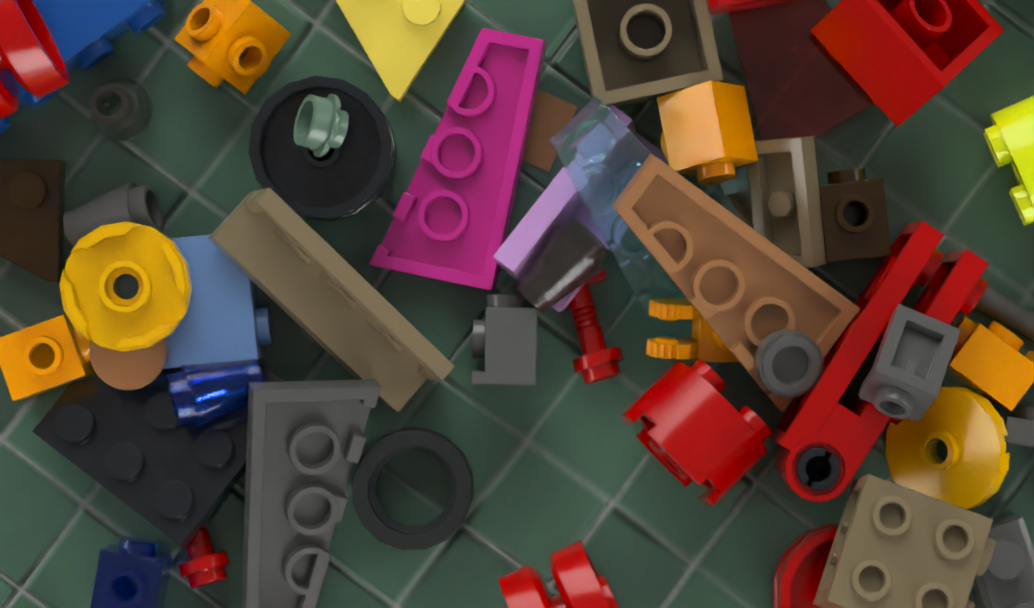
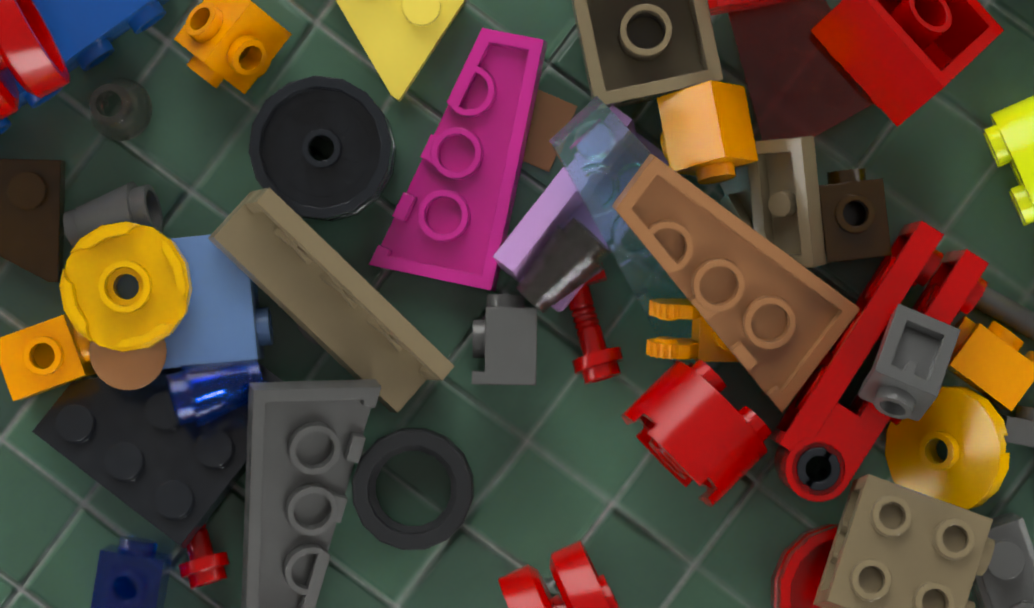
(320, 124): sand green plate -> none
(788, 363): dark grey tile -> none

